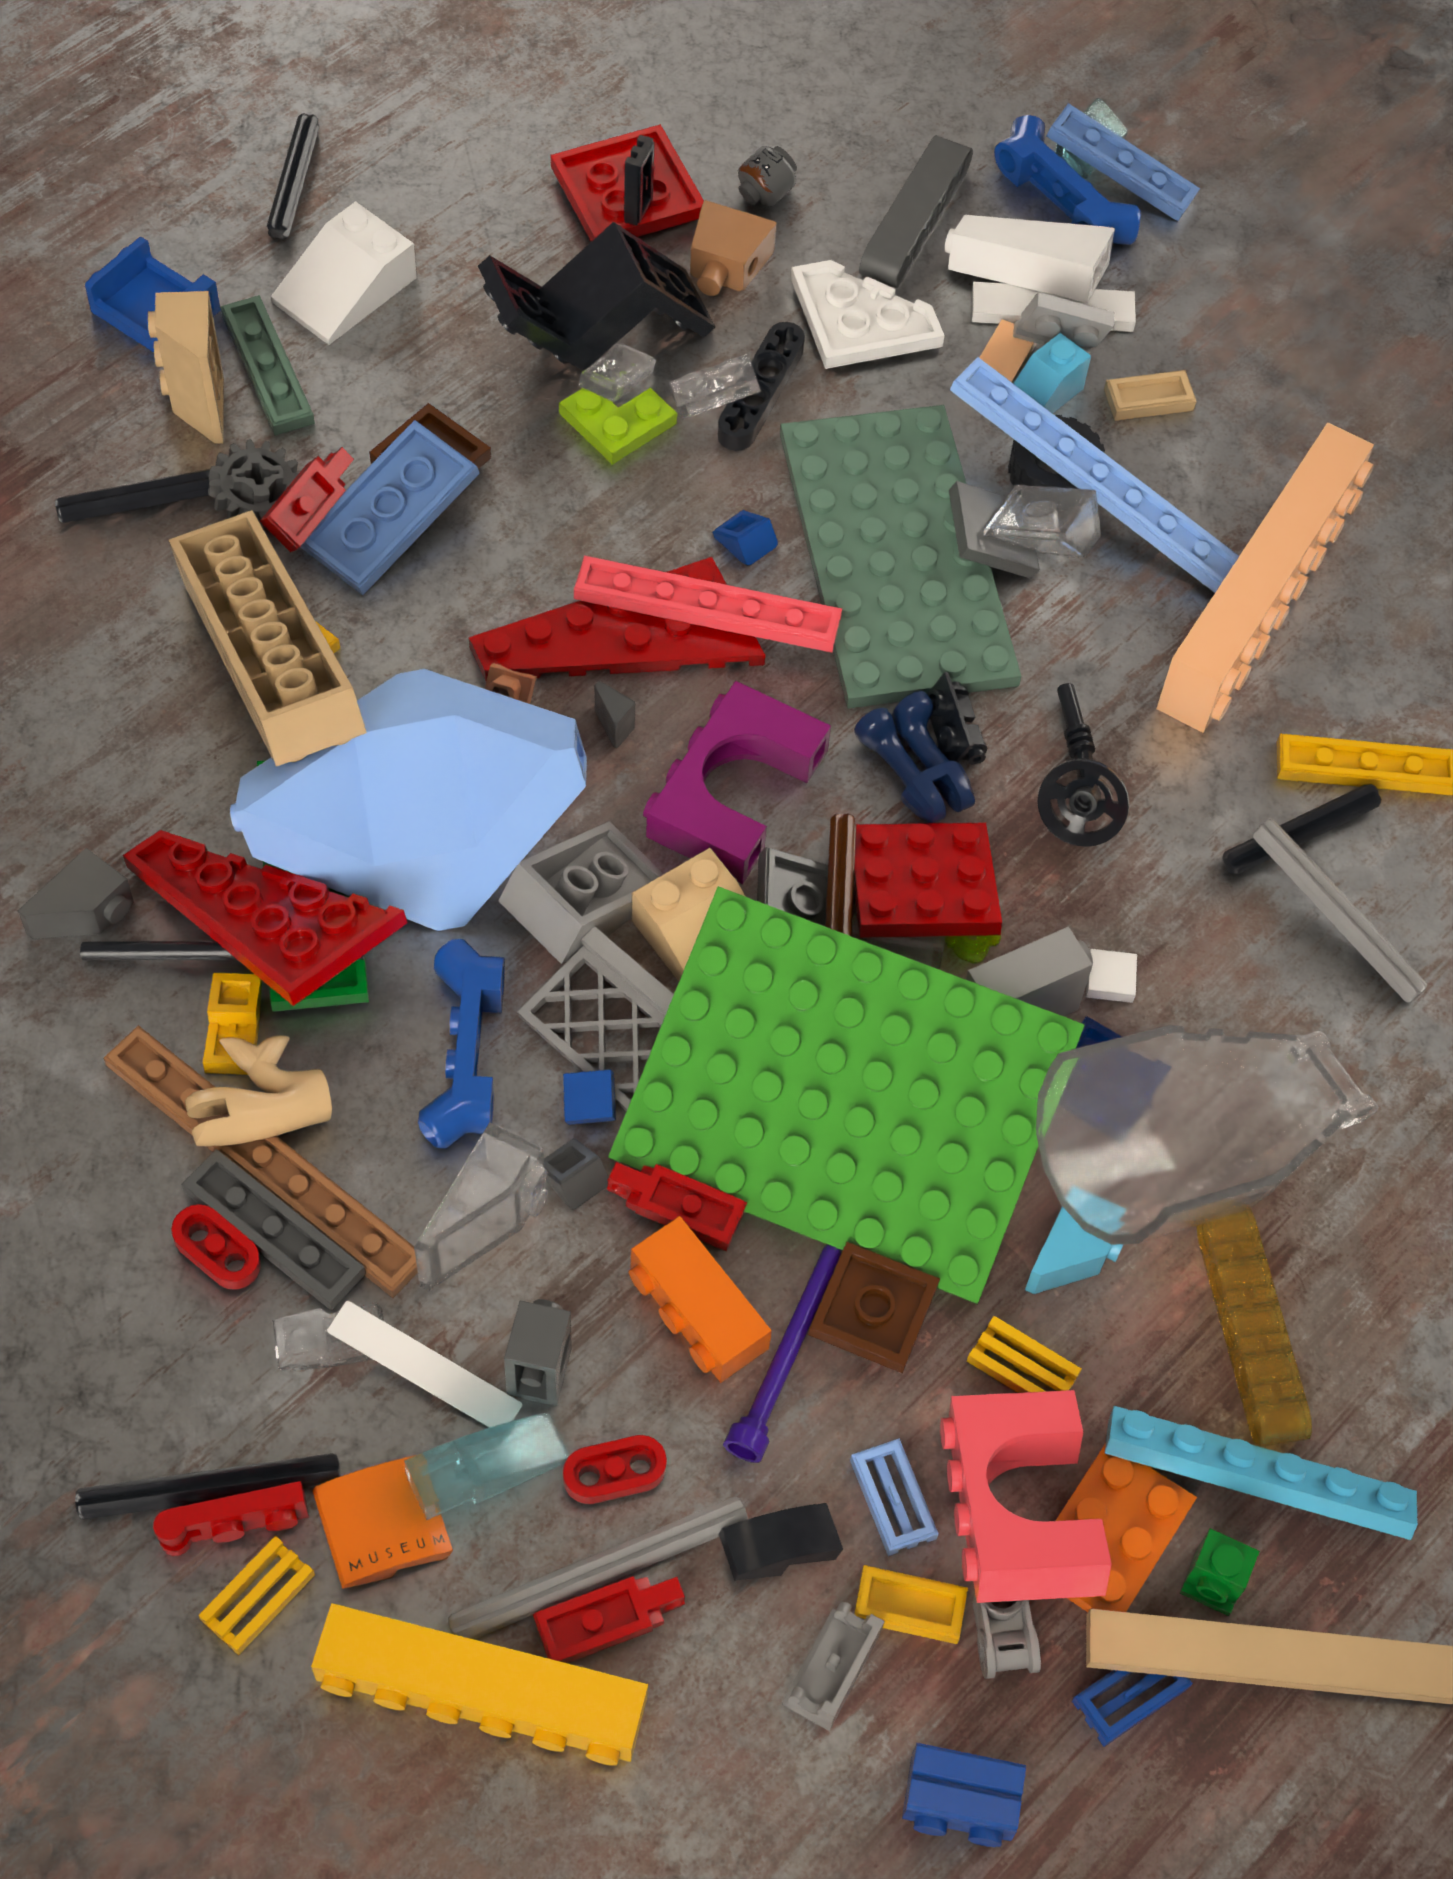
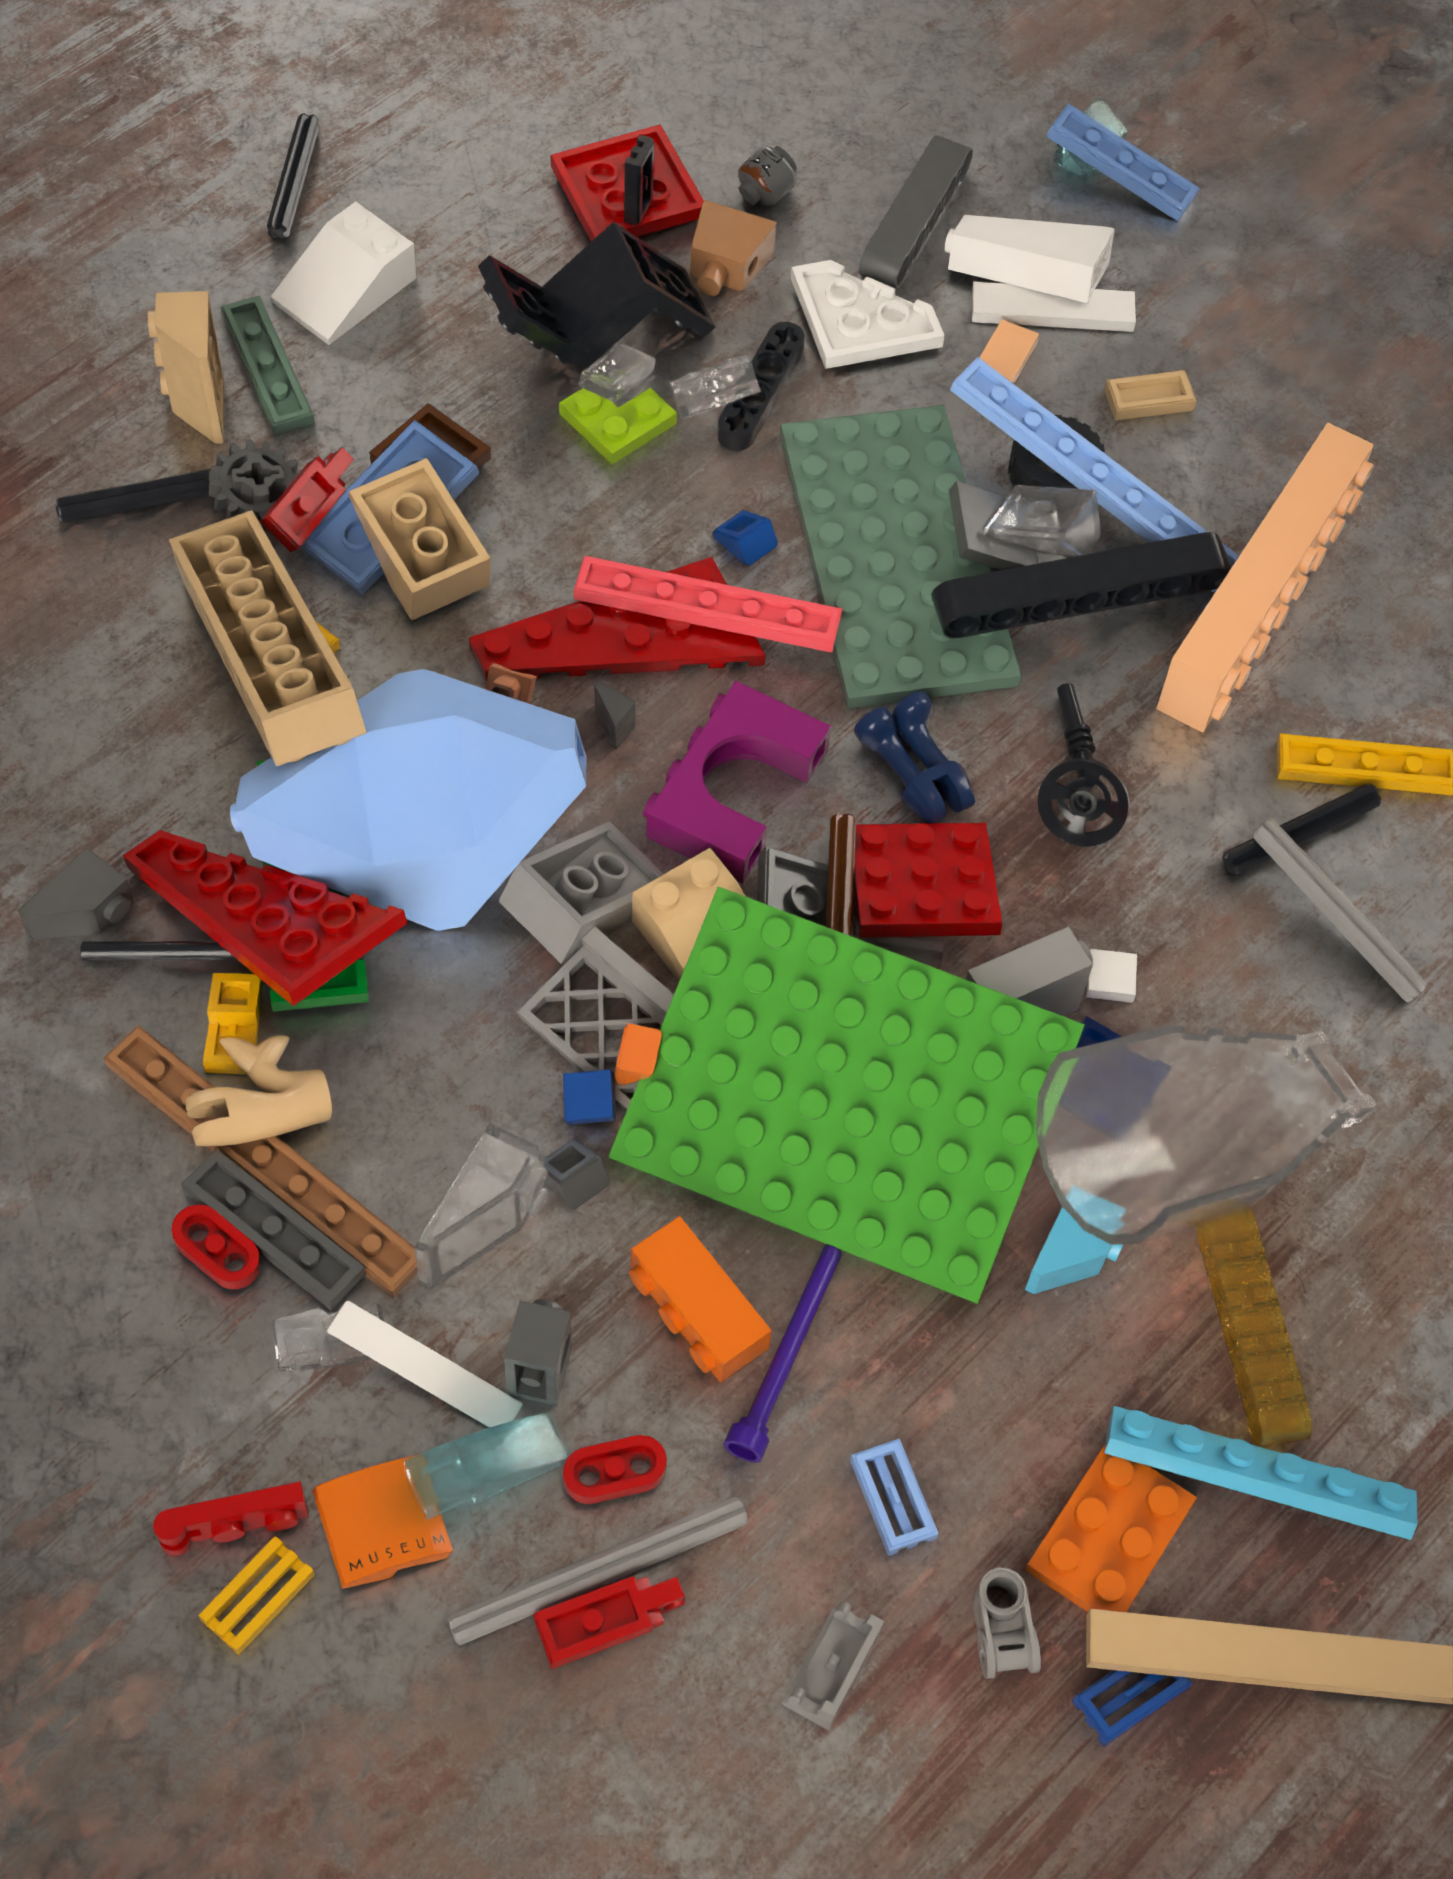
(128, 289): blue panel -> none
(202, 1486): black axle -> none
(421, 539): none -> tan slope
(470, 1100): blue plate -> none
(480, 1684): yellow brick -> none
(637, 1053): none -> orange slope
(665, 1195): red hinge -> none
(780, 1539): black slope -> none
(874, 1307): reddish brown plate -> none
(912, 1604): yellow tile -> none
(948, 720): black hinge -> none
(963, 1794): blue brick -> none
(972, 950): clear neon green plate -> none
(1007, 1553): coral arch -> none
(1027, 158): blue plate -> none
(1027, 1346): yellow tile -> none
(1053, 315): light grey plate -> none
(1055, 373): medium azure slope -> none
(1080, 585): none -> black beam
(1219, 1571): green brick -> none

